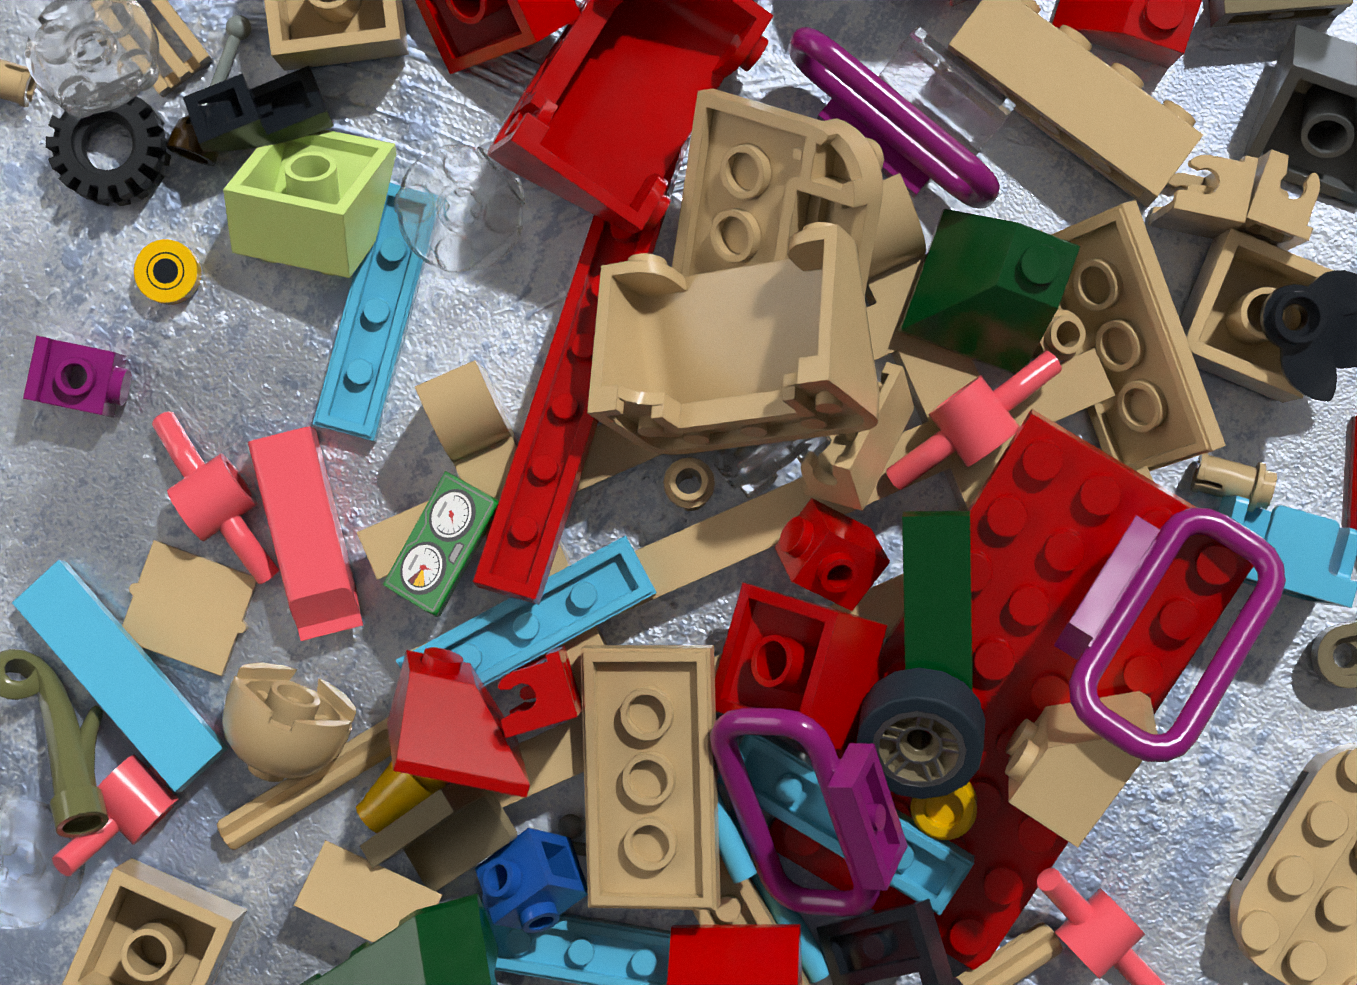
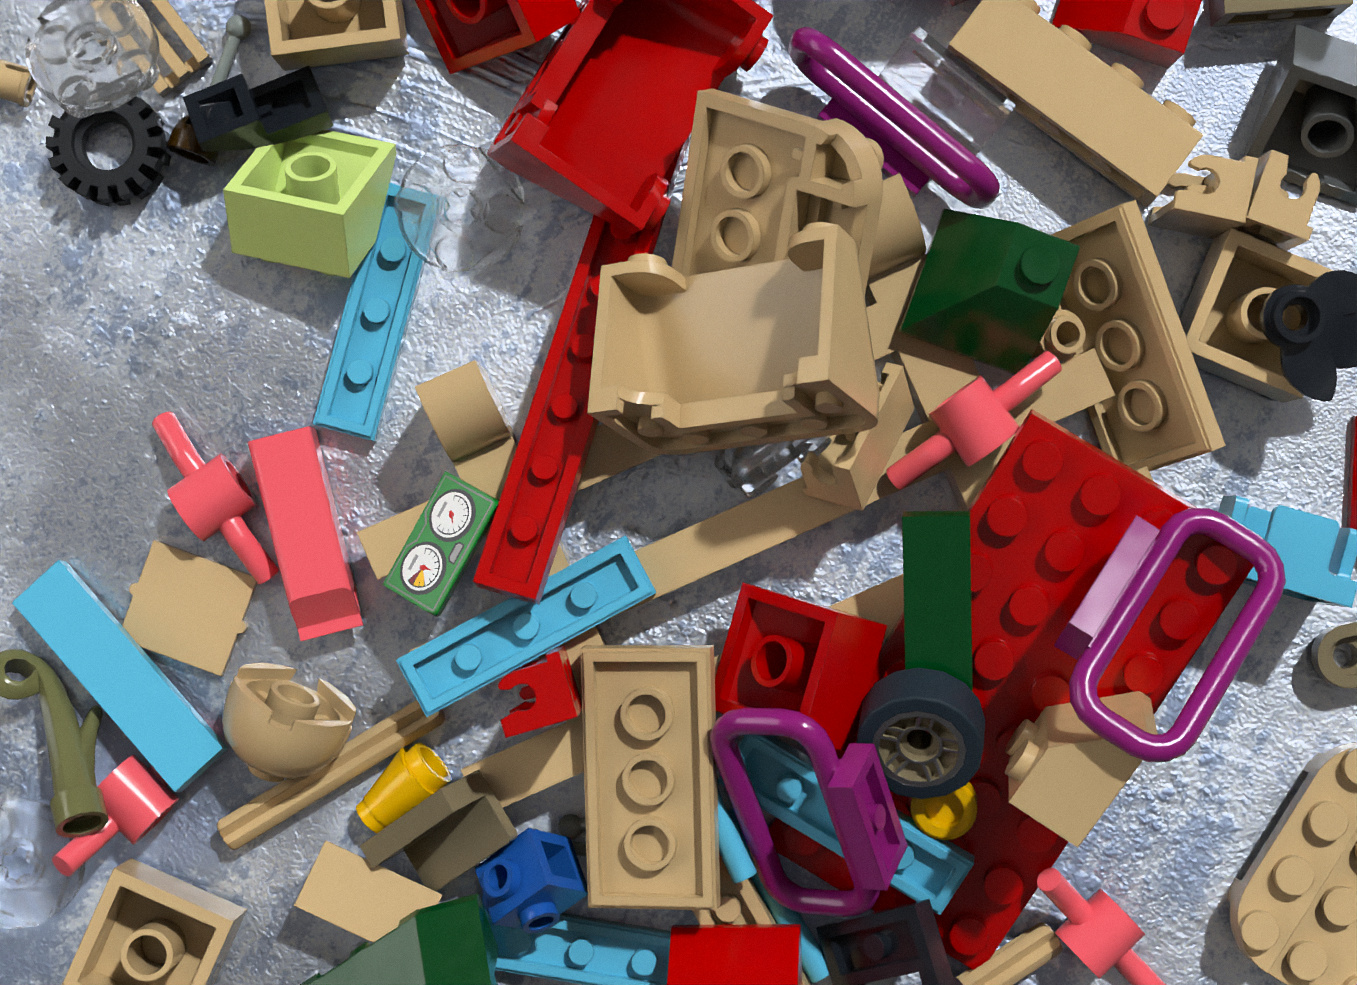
(51, 374): magenta brick -> none
(167, 272): yellow tile -> none
(450, 726): slope -> none
(685, 469): tan pin -> none
(831, 554): red brick -> none
(1229, 478): tan pin -> none

